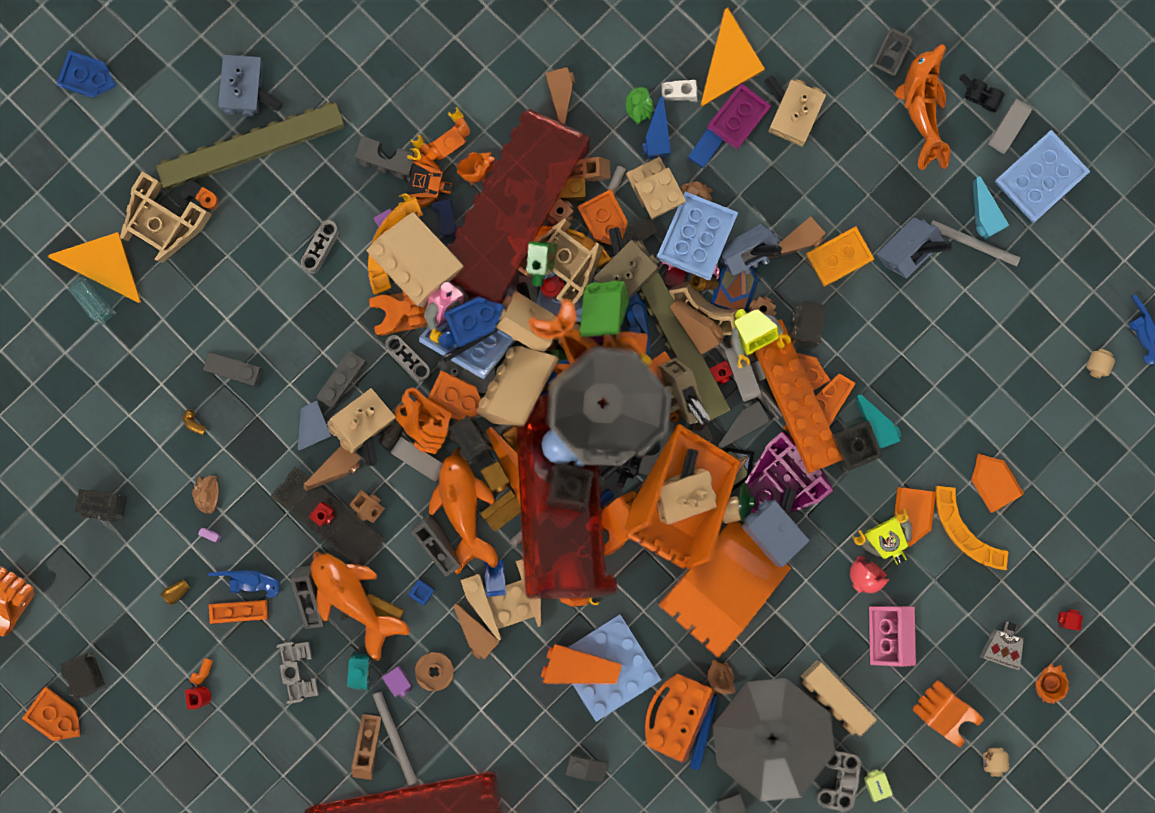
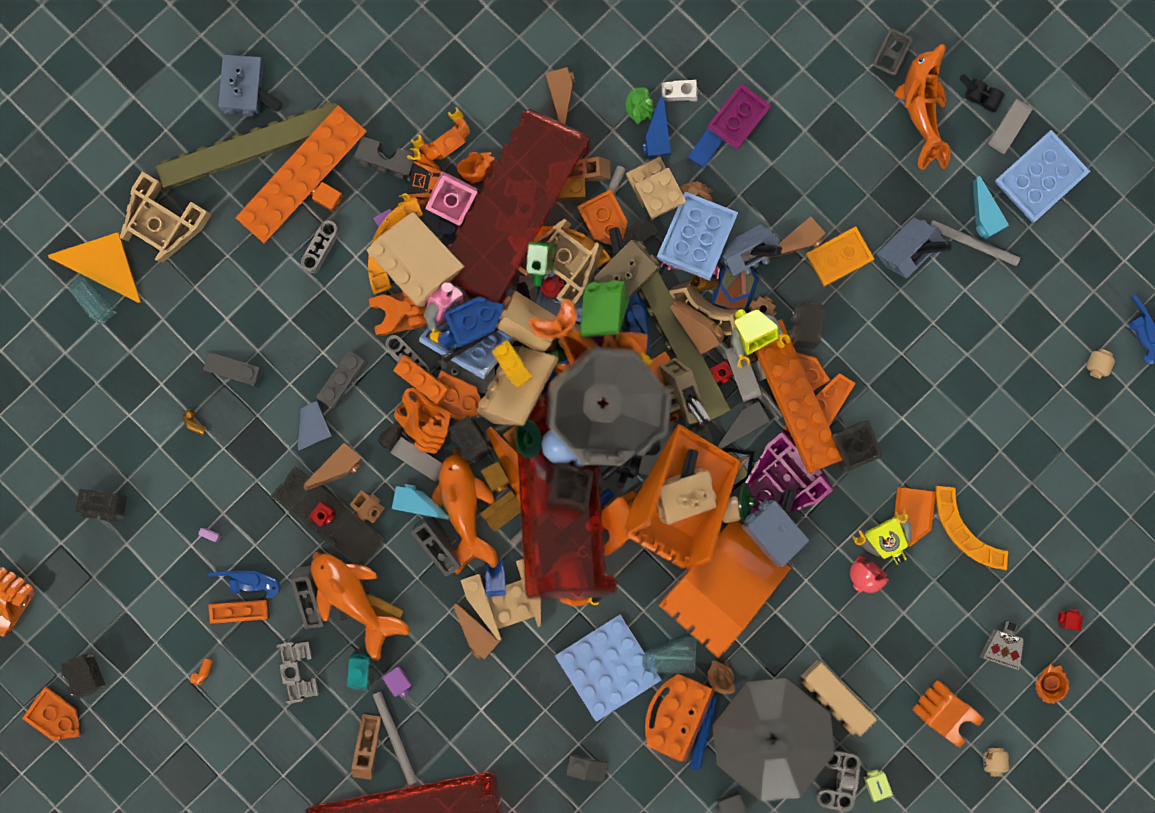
(85, 75): blue tile -> none
(175, 592): pearl gold cone -> none
(197, 697): red plate -> none
(201, 194): leg -> none
(206, 494): medium nougat hat -> none
(301, 174): none -> orange plate
(326, 196): none -> orange brick
(360, 423): tan piece -> none
(417, 502): none -> medium azure slope
(421, 379): none -> orange plate
(421, 592): blue tile -> none
(436, 682): medium nougat plate -> none
(451, 198): none -> bright pink slope
(512, 363): none -> yellow brick
(528, 439): none -> dark green dish
(554, 218): medium nougat brick -> none
(577, 667): orange slope -> none
(672, 656): none -> clear light blue slope
(674, 277): dark red tile -> none
(731, 62): light orange tile -> none
(796, 110): tan piece -> none
(883, 428): teal slope -> none
(892, 635): bright pink slope -> none
(995, 482): orange tile -> none

